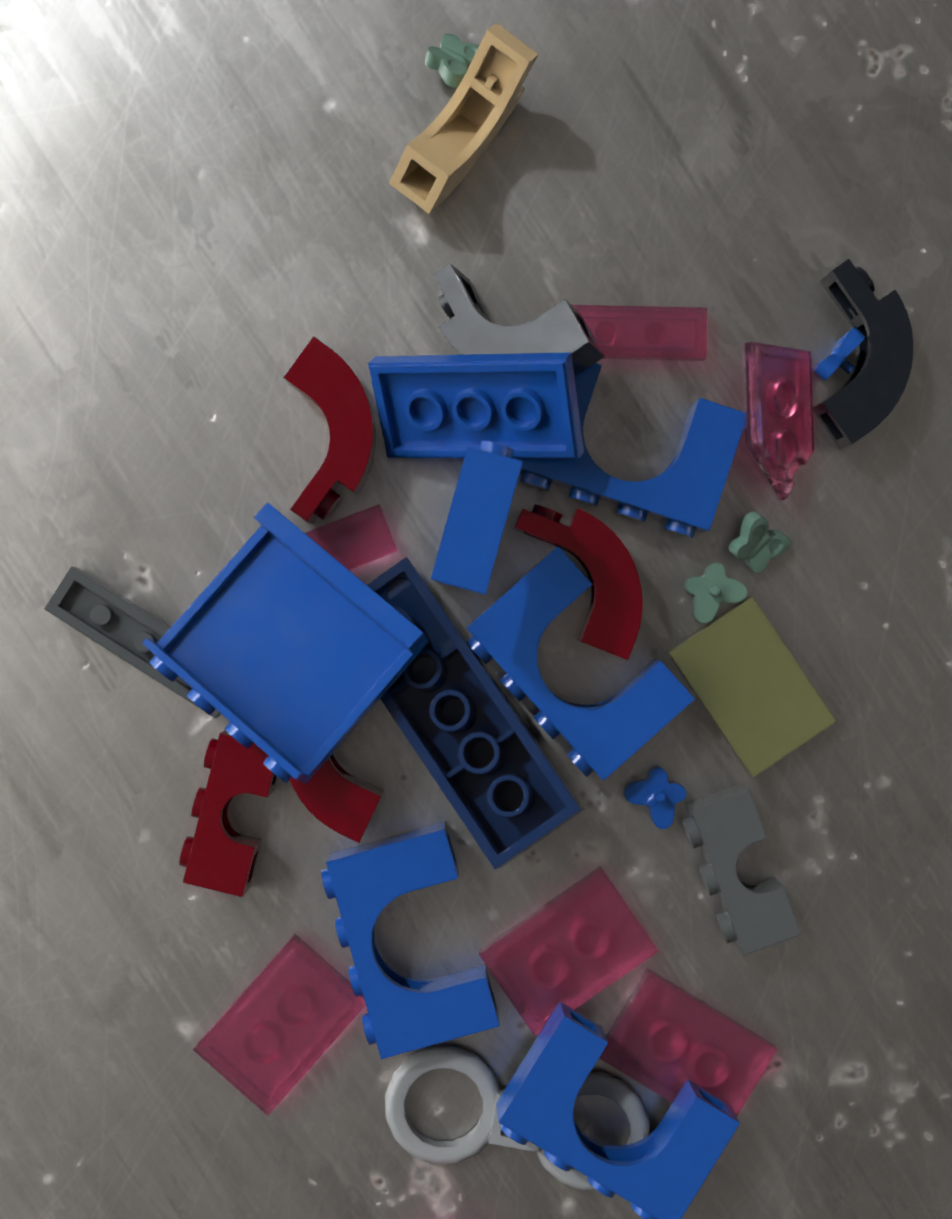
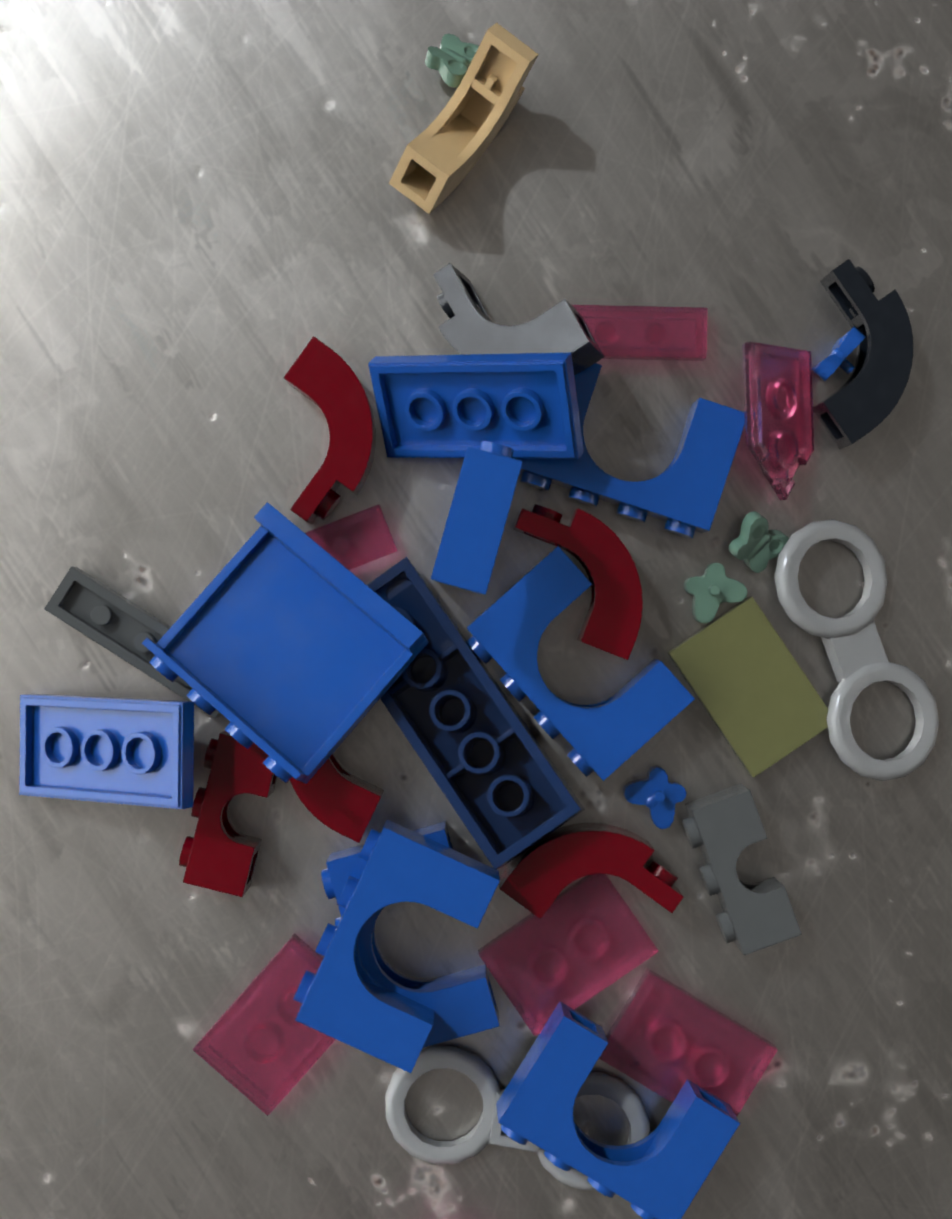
(107, 750): none -> tile
(342, 994): none -> blue arch
(583, 850): none -> dark red arch
(856, 650): none -> light grey bar

